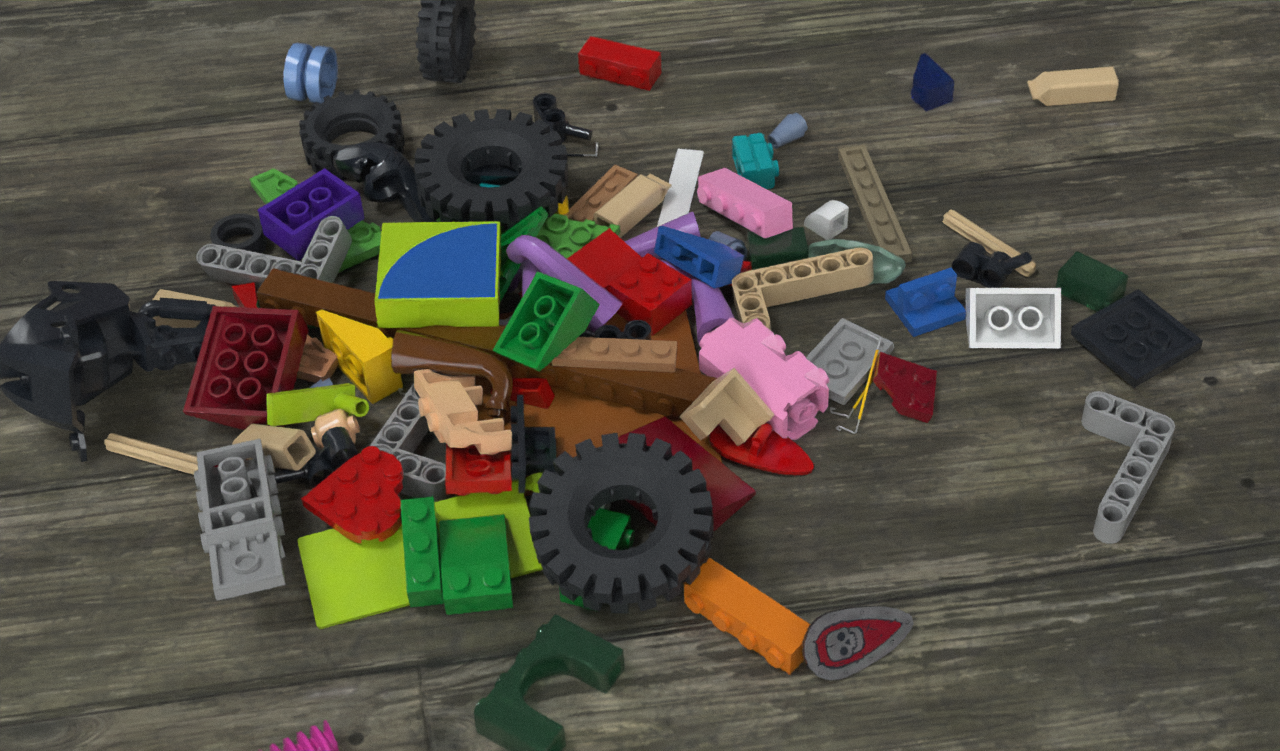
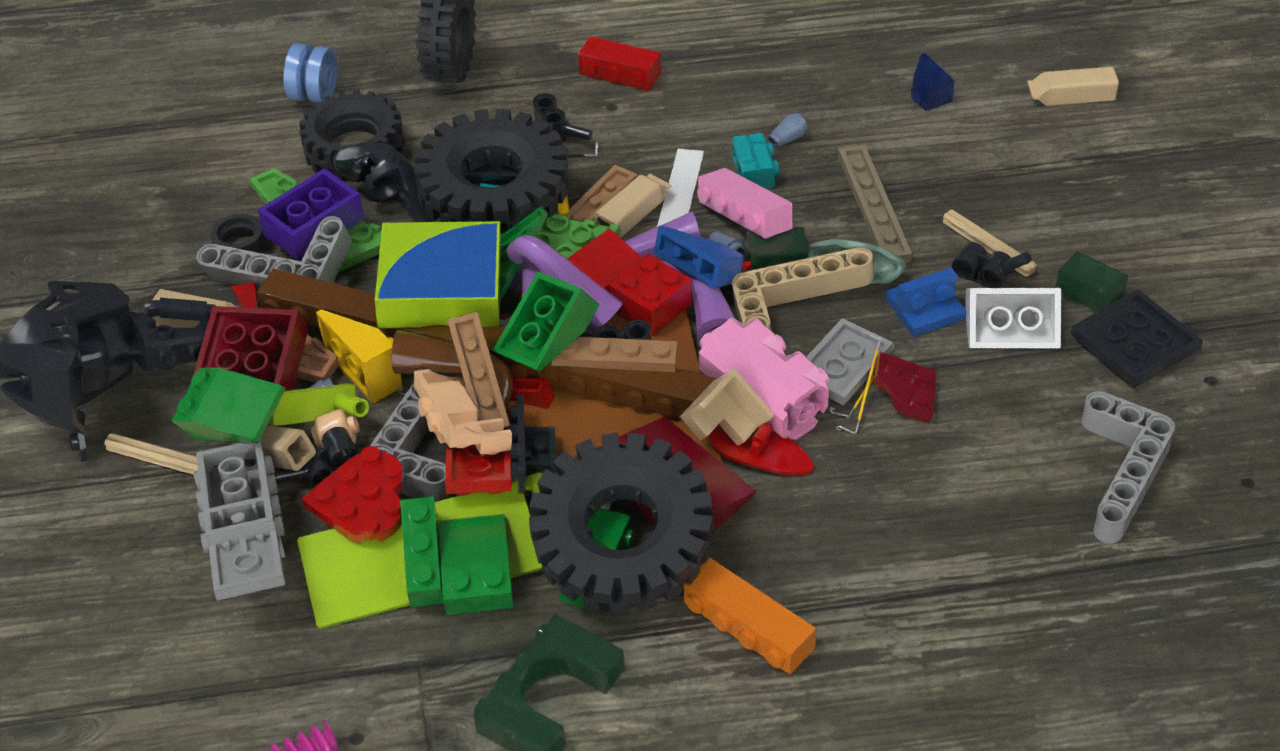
(227, 406): none -> green slope
(477, 367): none -> medium nougat plate
(828, 219): white brick -> none
(852, 639): shield -> none

